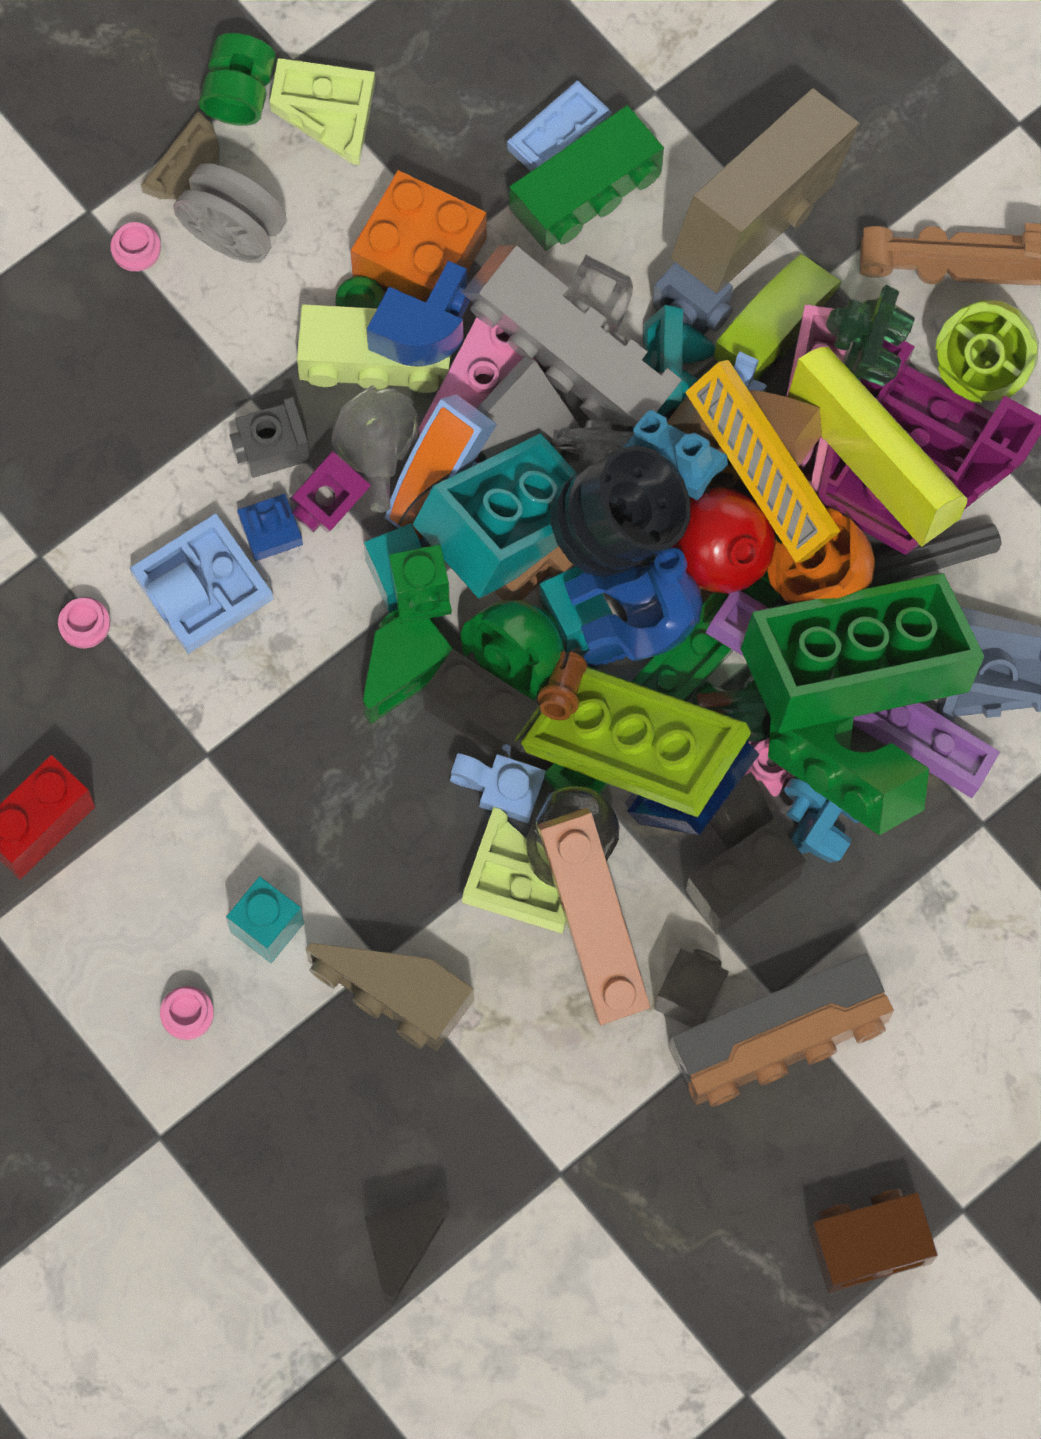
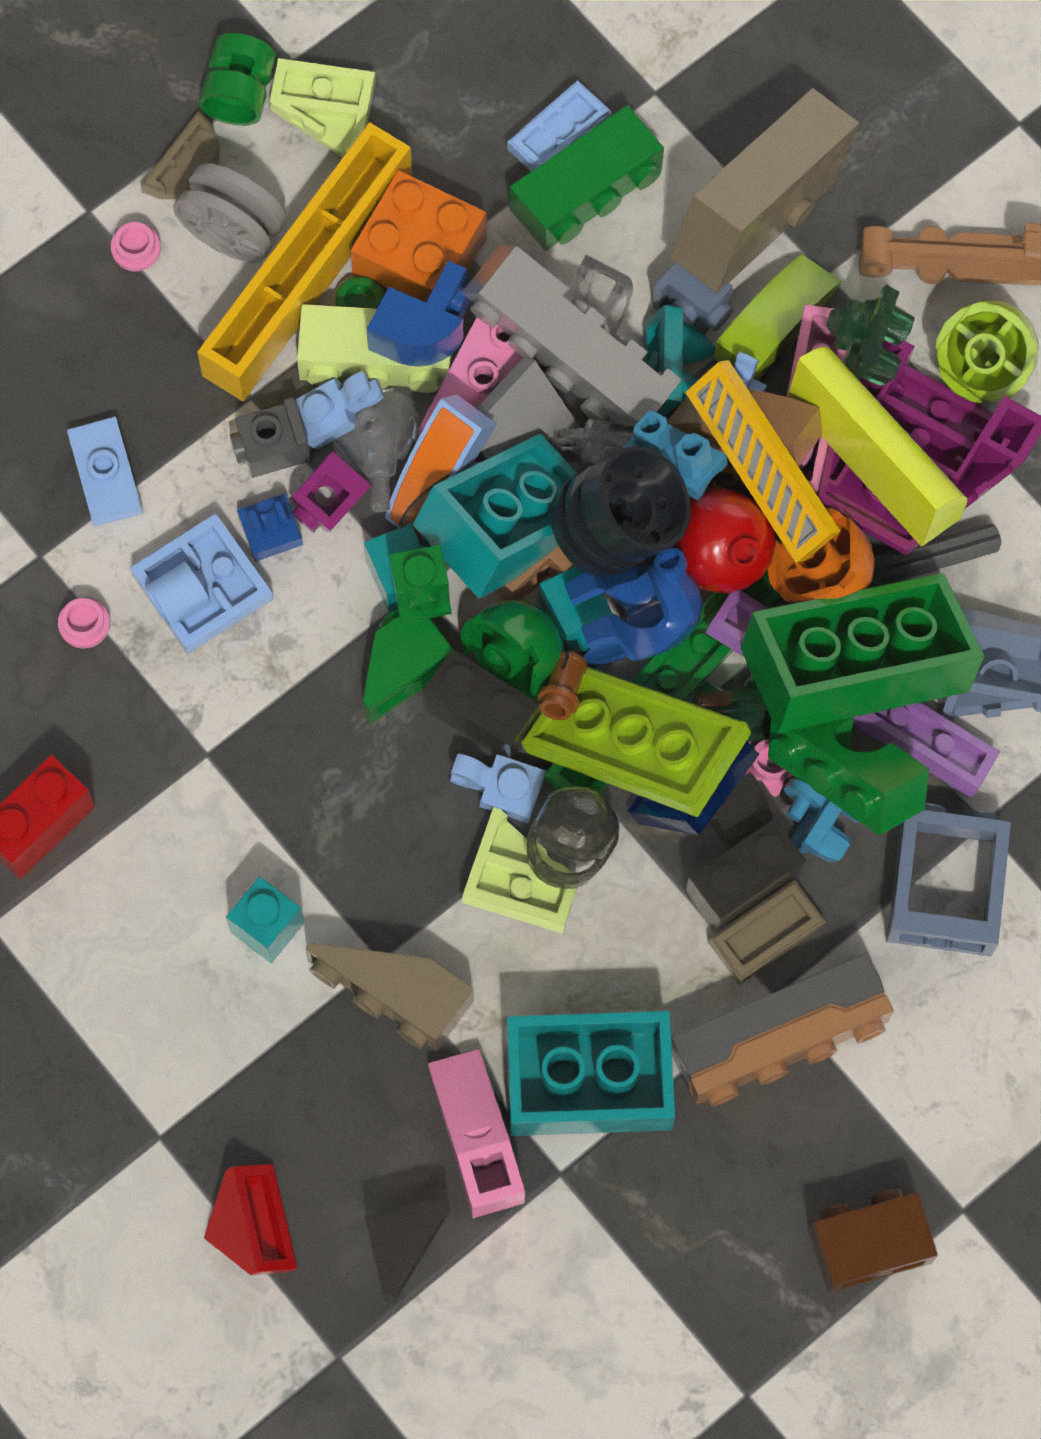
(104, 471): none -> light blue plate
(186, 1013): bright pink plate -> none
(251, 1221): none -> red slope
(302, 264): none -> yellow brick
(331, 408): none -> light blue plate
(477, 1134): none -> bright pink slope
(590, 1073): none -> teal brick
(593, 916): nougat plate -> none
(692, 987): clear smoke brick -> none
(766, 932): none -> dark tan tile
(946, 931): none -> sand blue window

